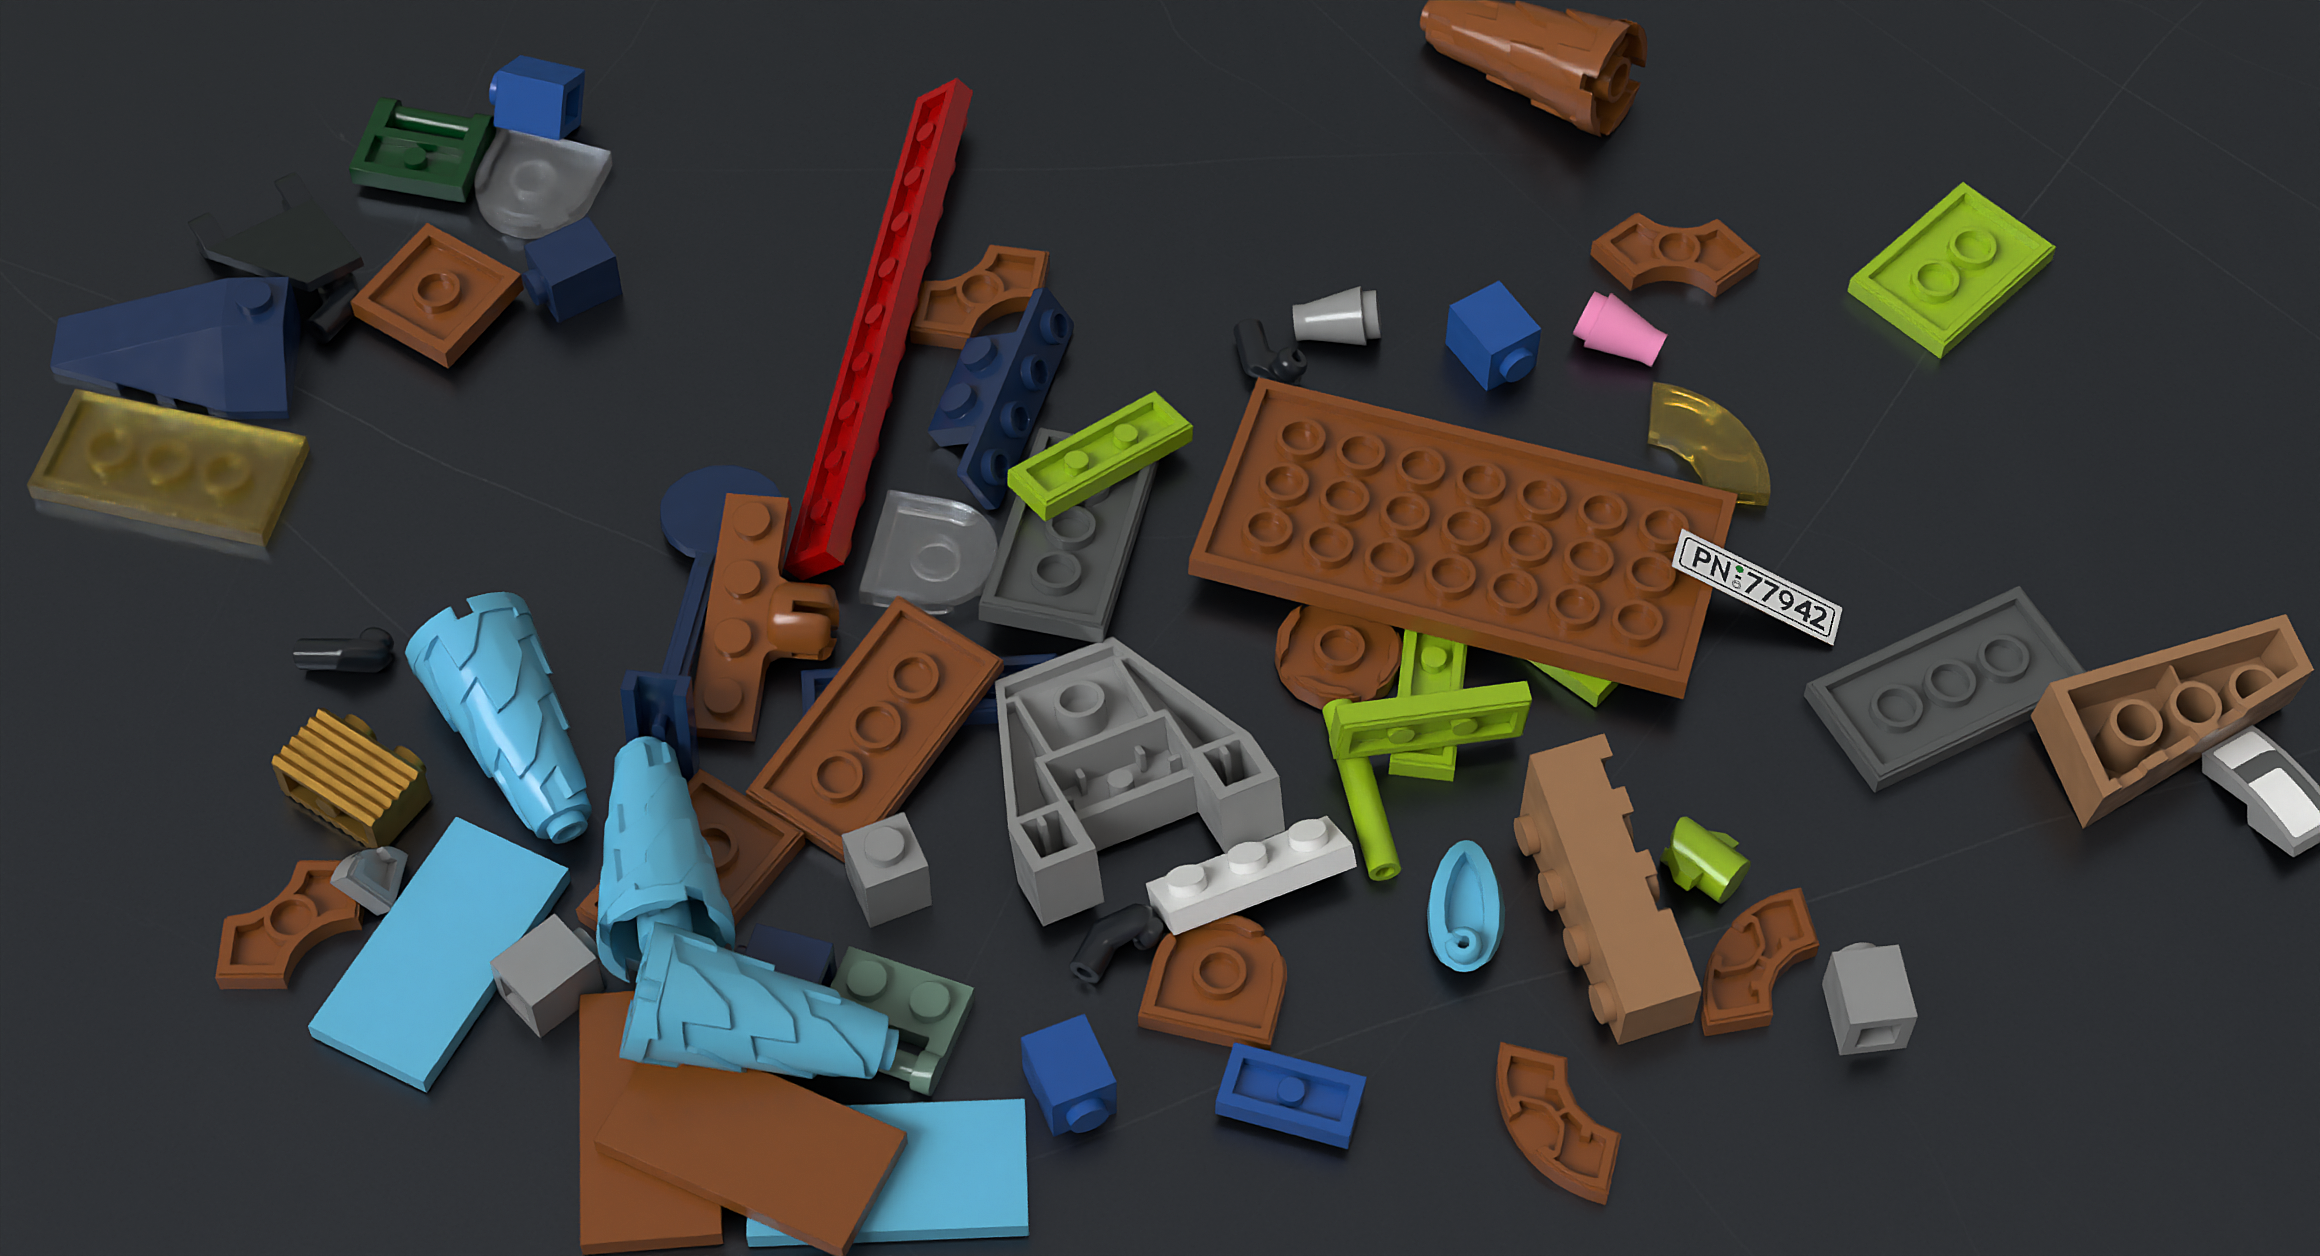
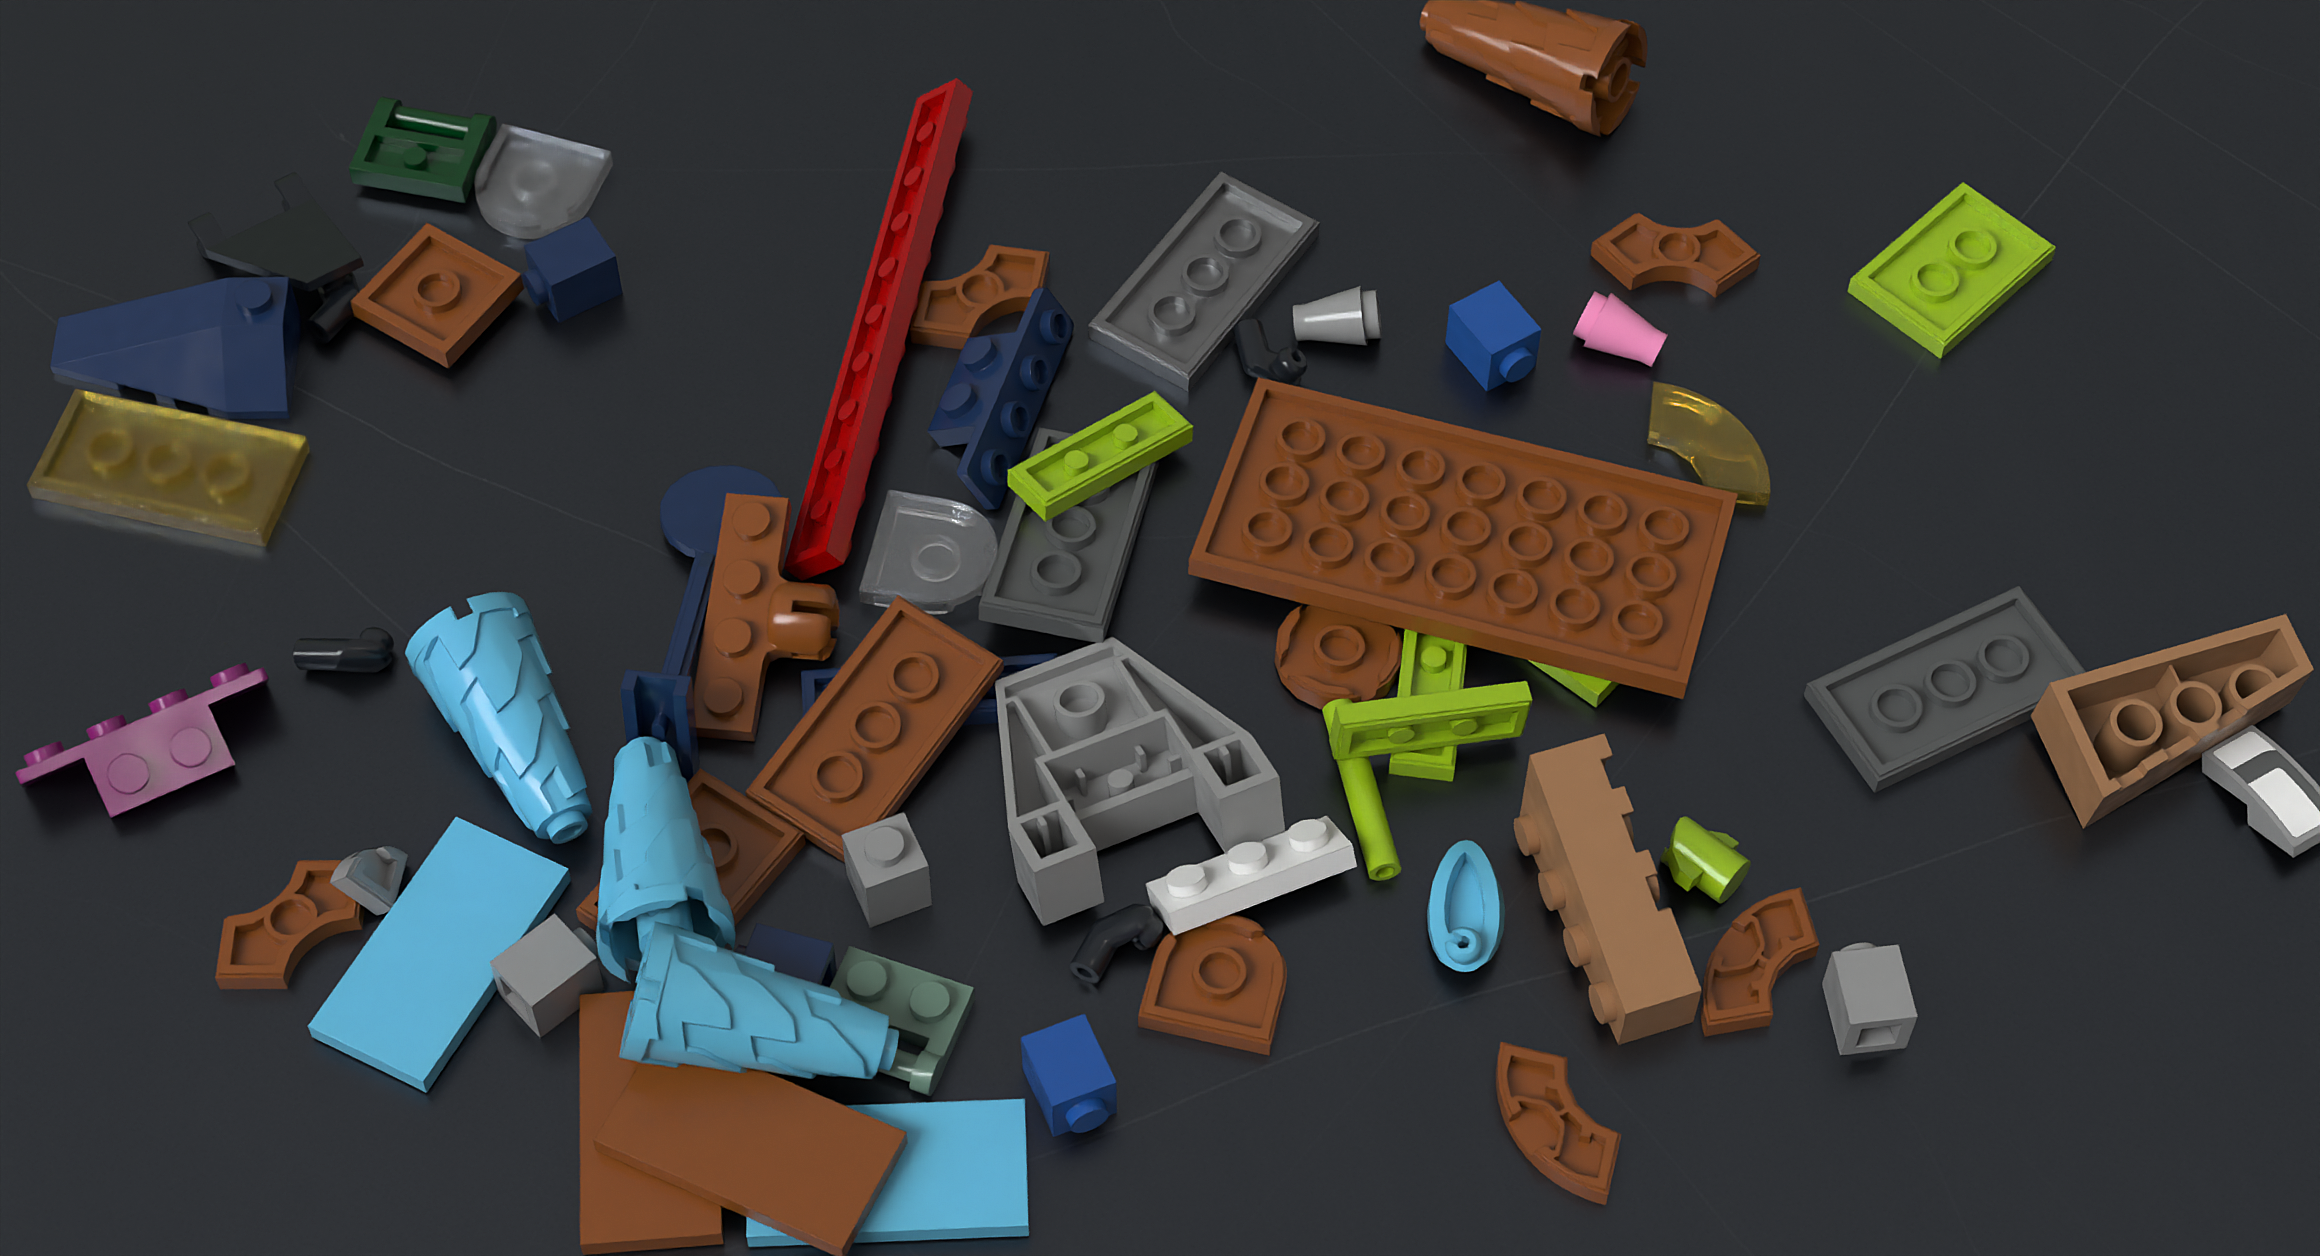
(154, 753): none -> magenta bracket
(352, 778): pearl gold brick -> none
(538, 97): blue brick -> none
(1203, 281): none -> flat silver tile
(1290, 1095): blue plate -> none
(1757, 587): white sticker -> none

